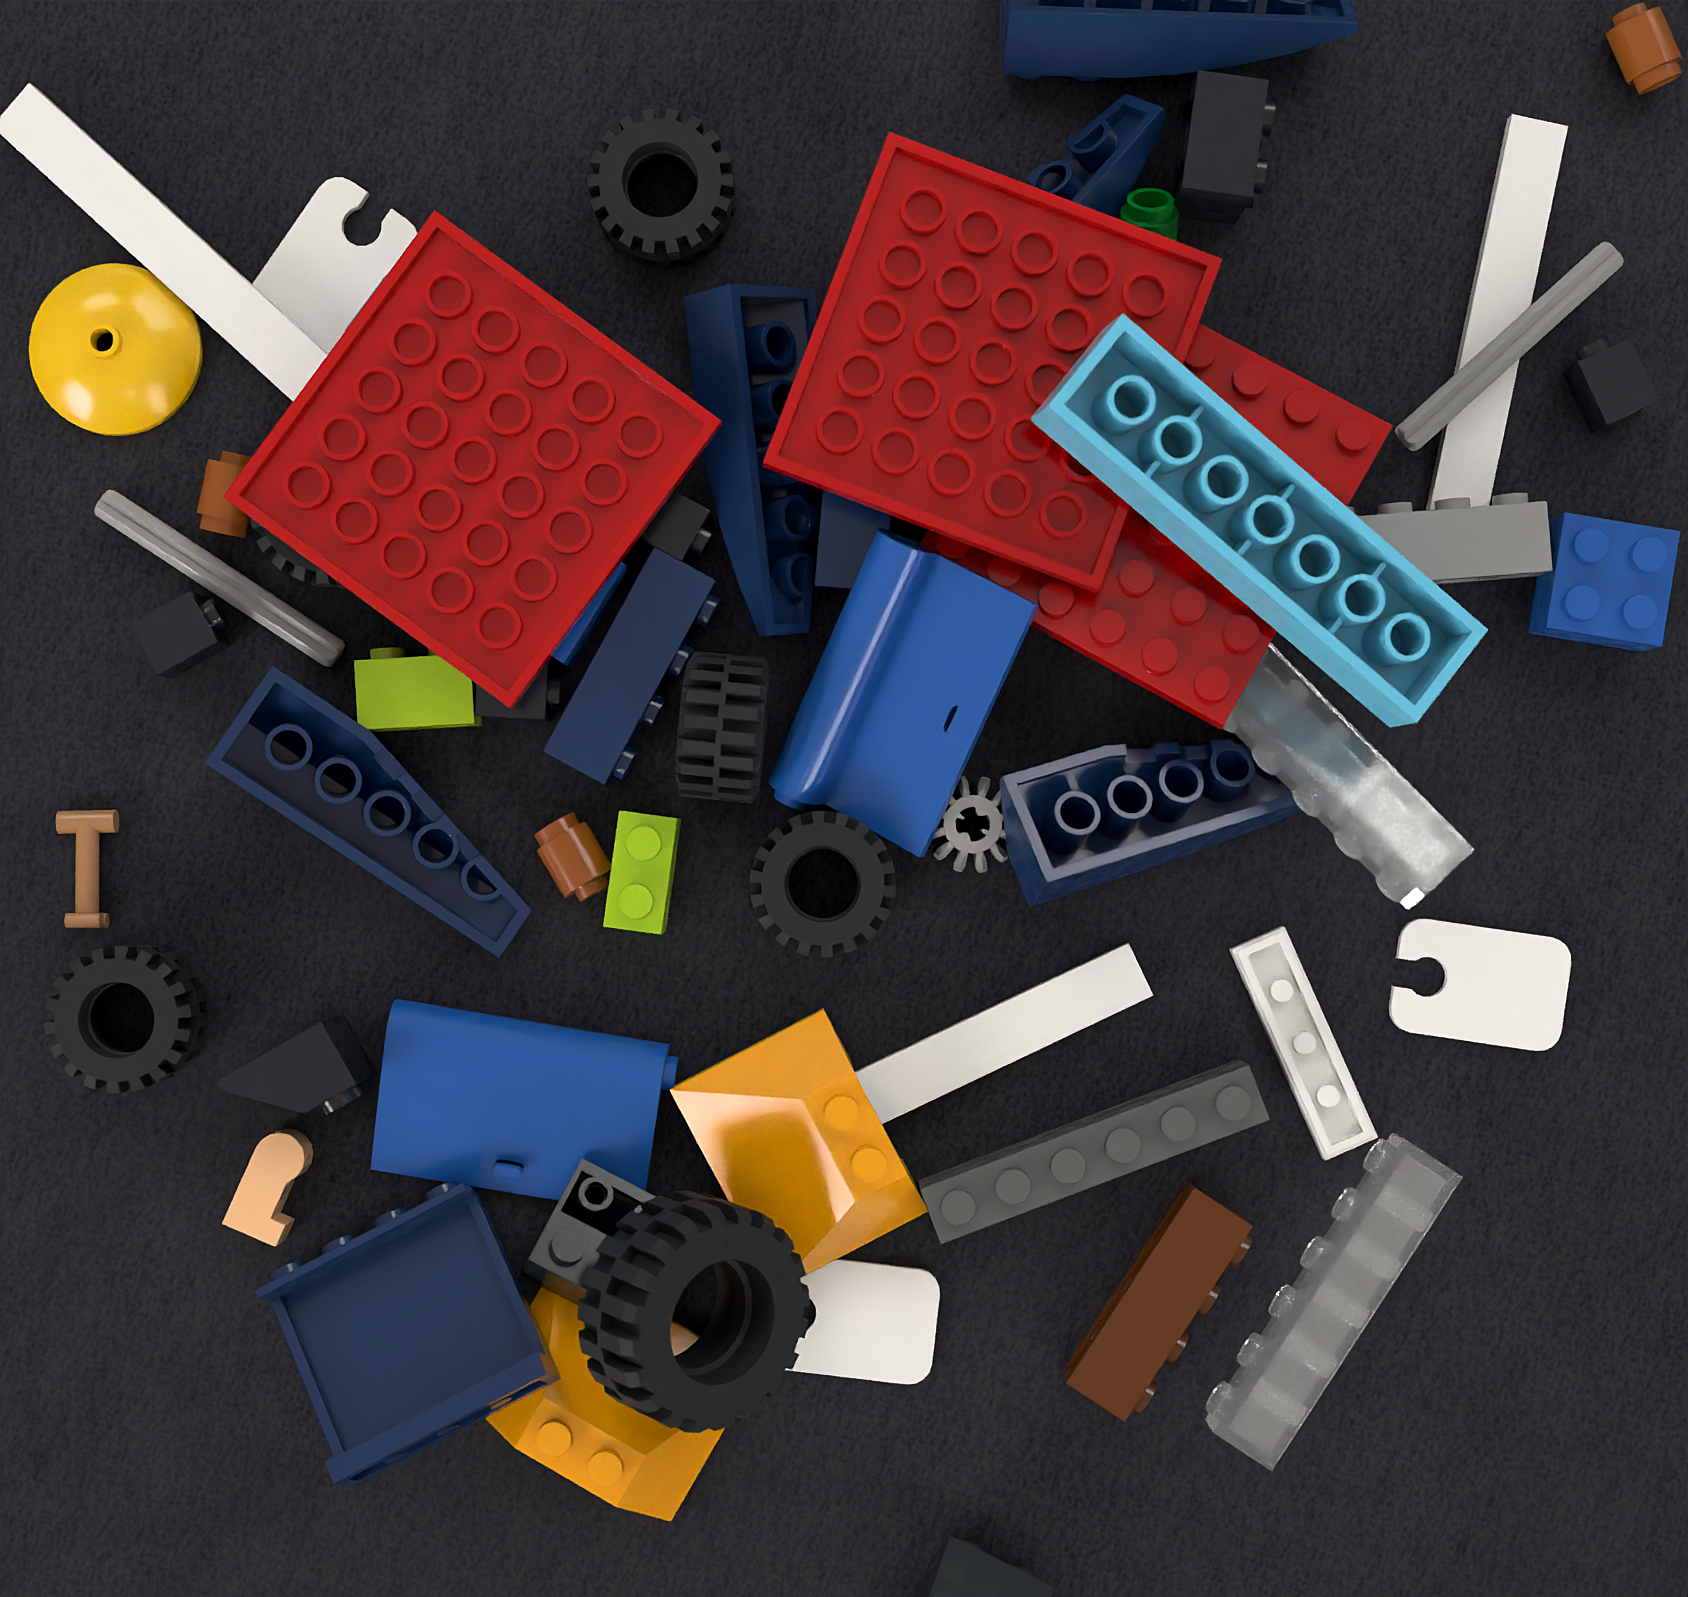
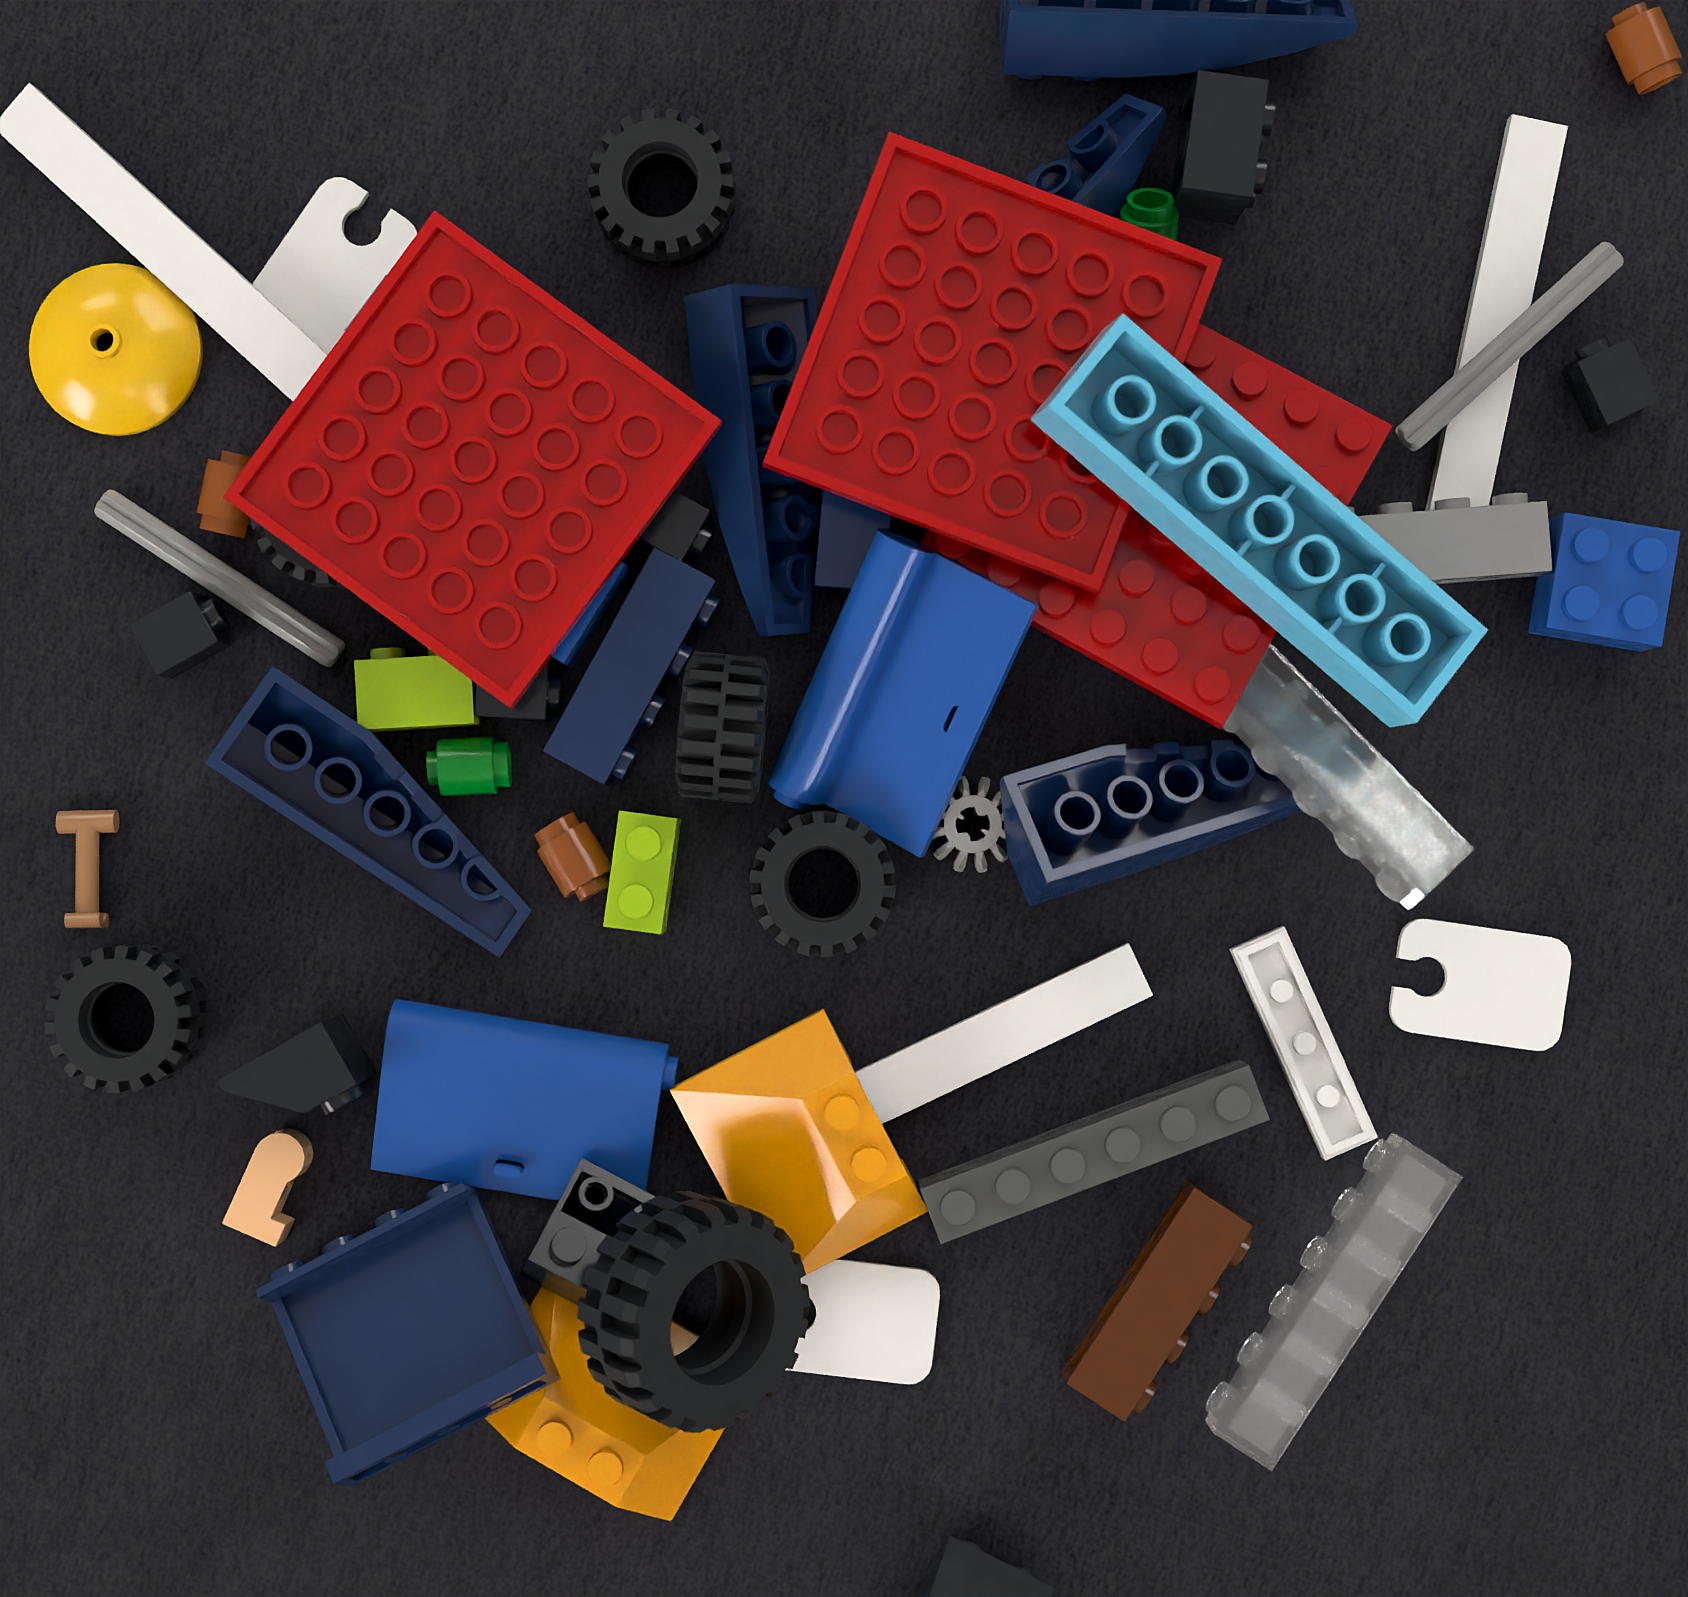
(469, 766): none -> green brick

